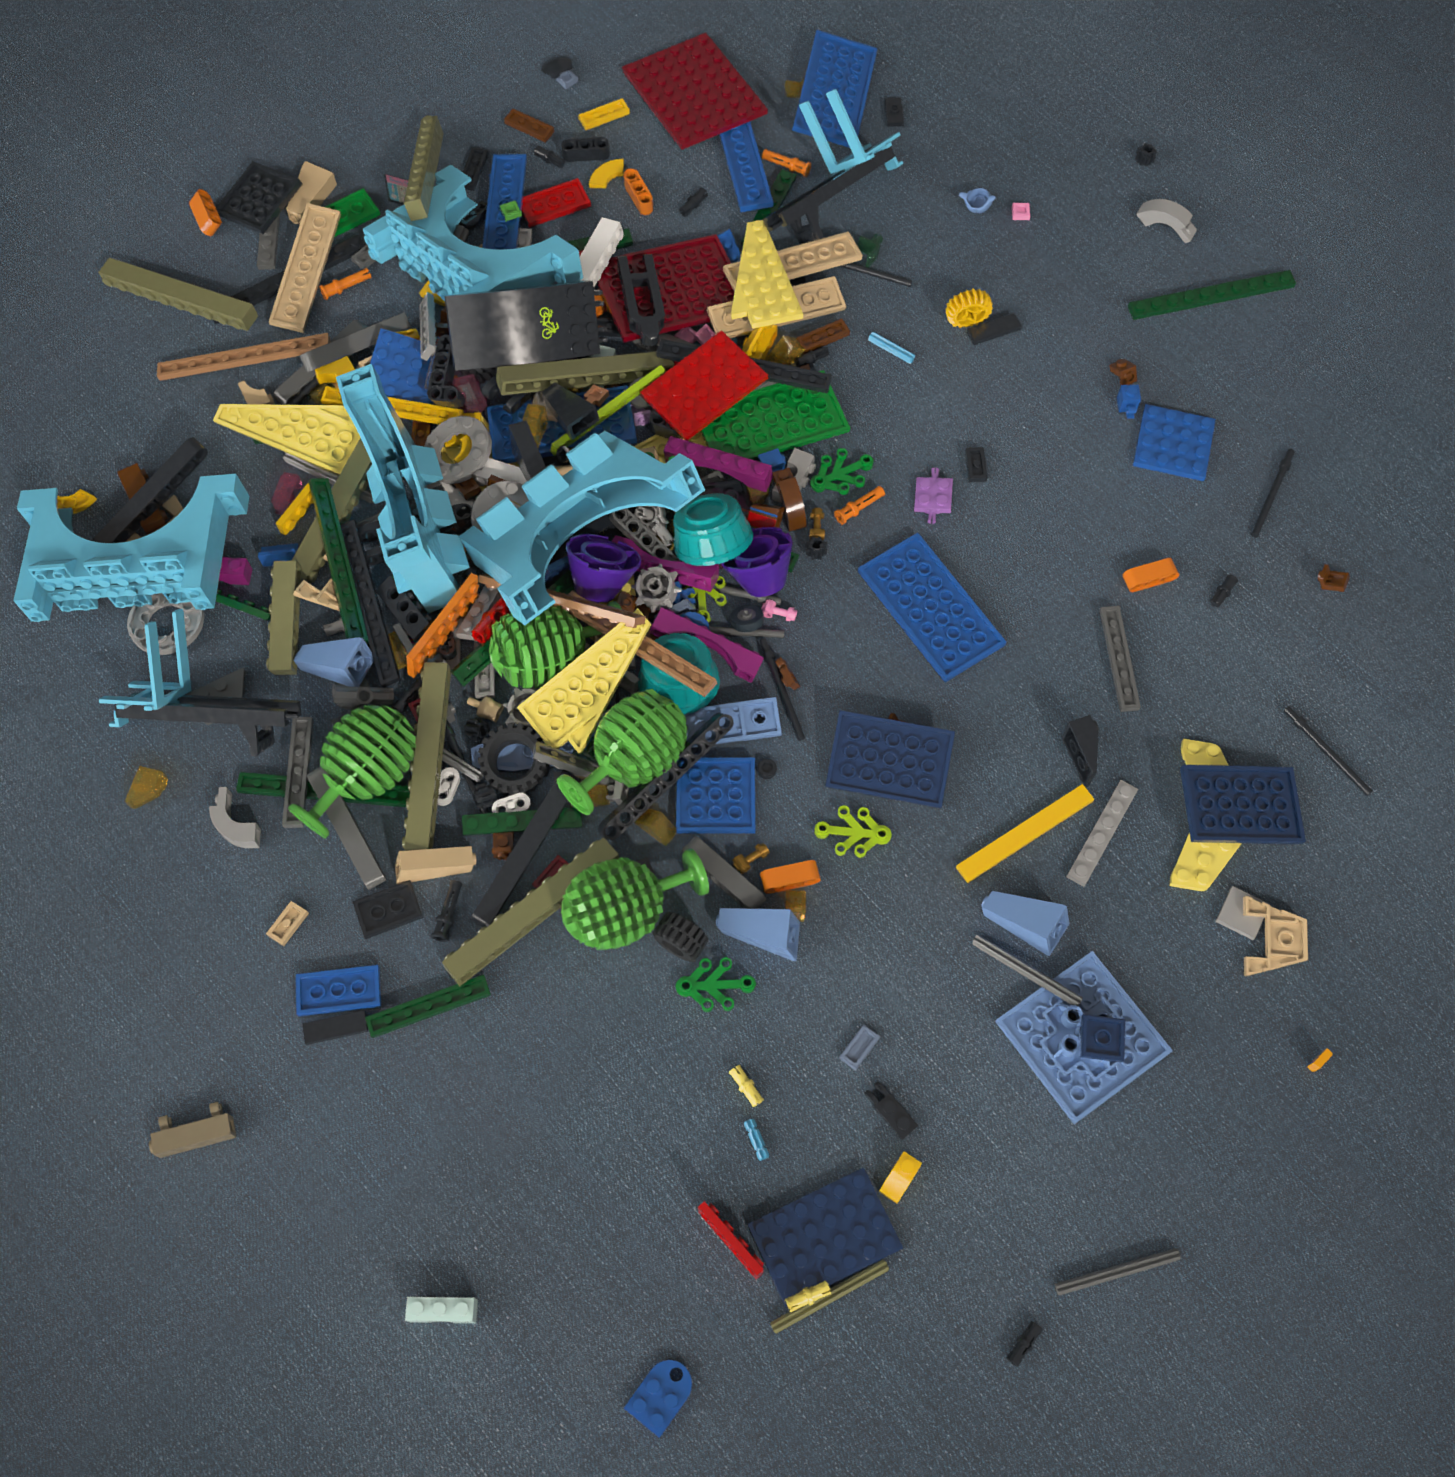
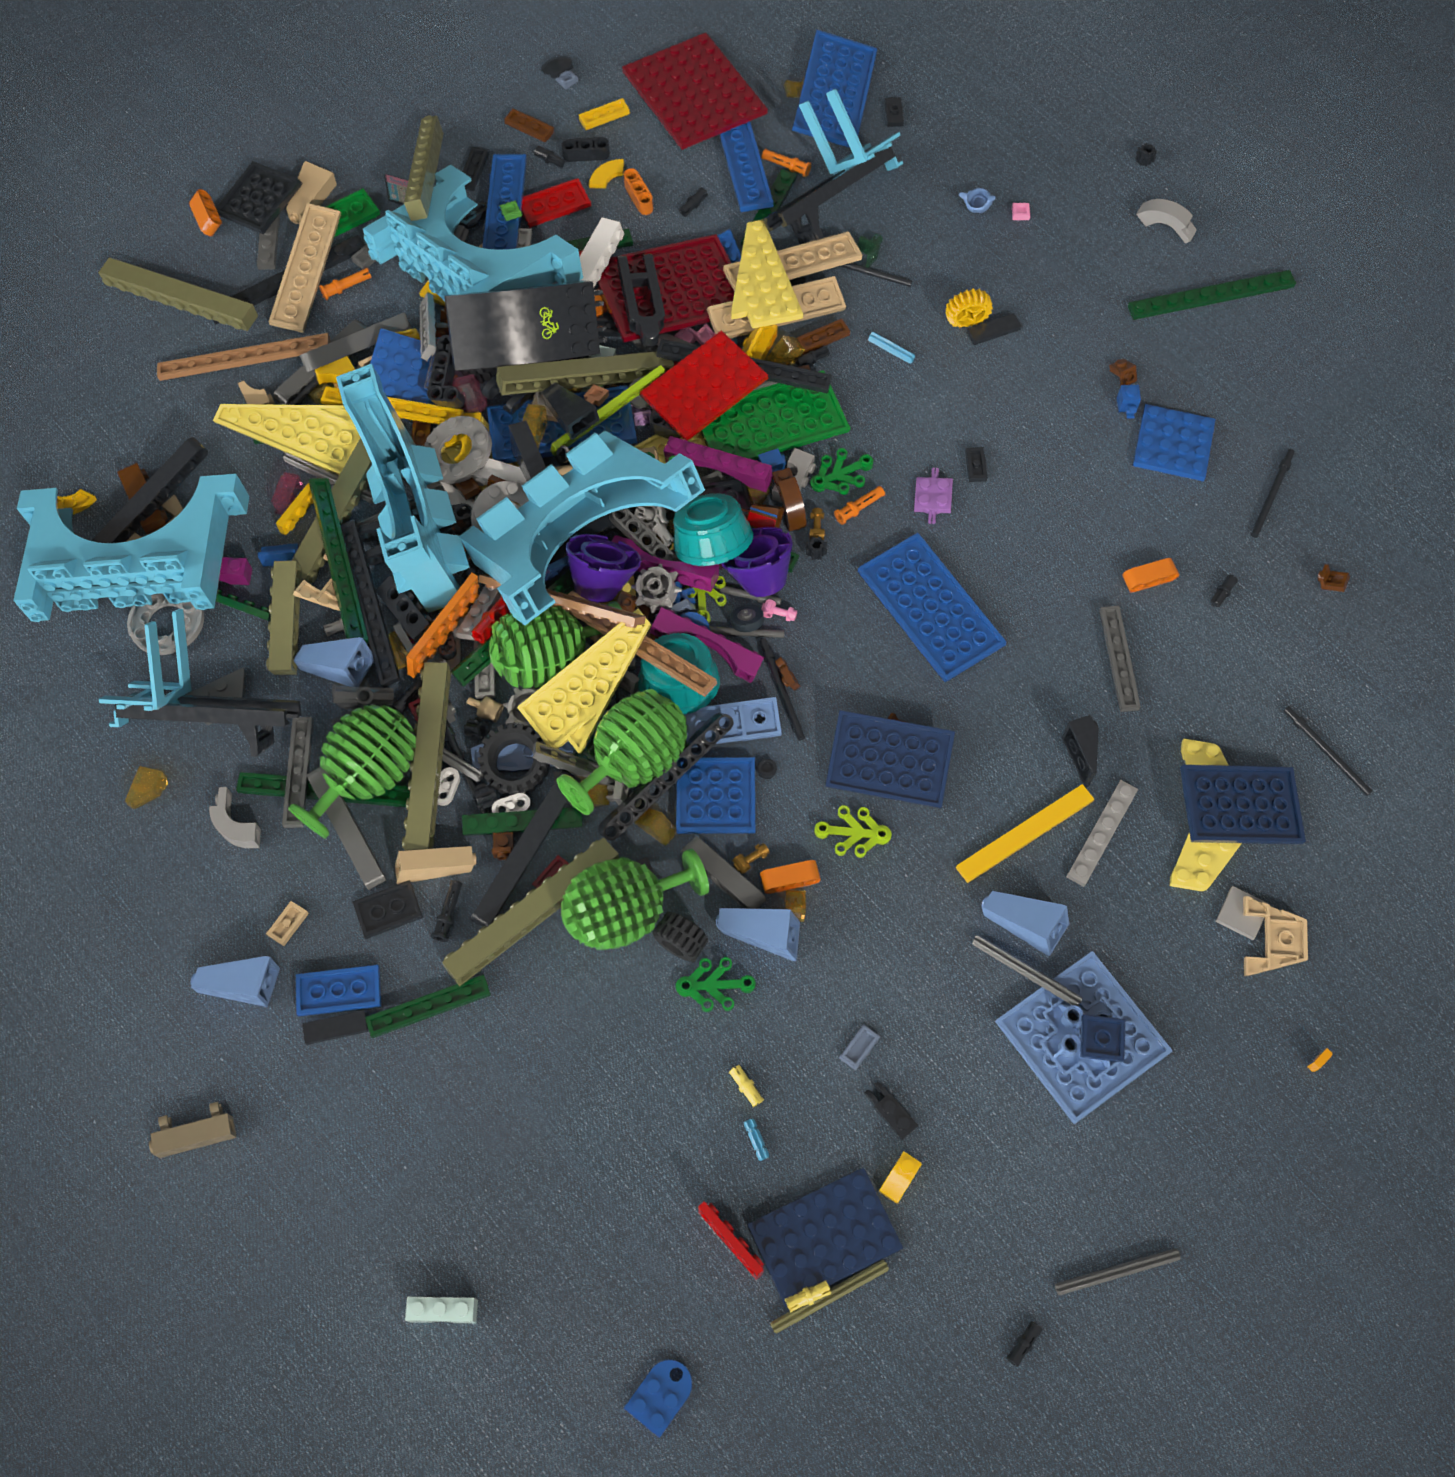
(240, 980): none -> medium blue slope

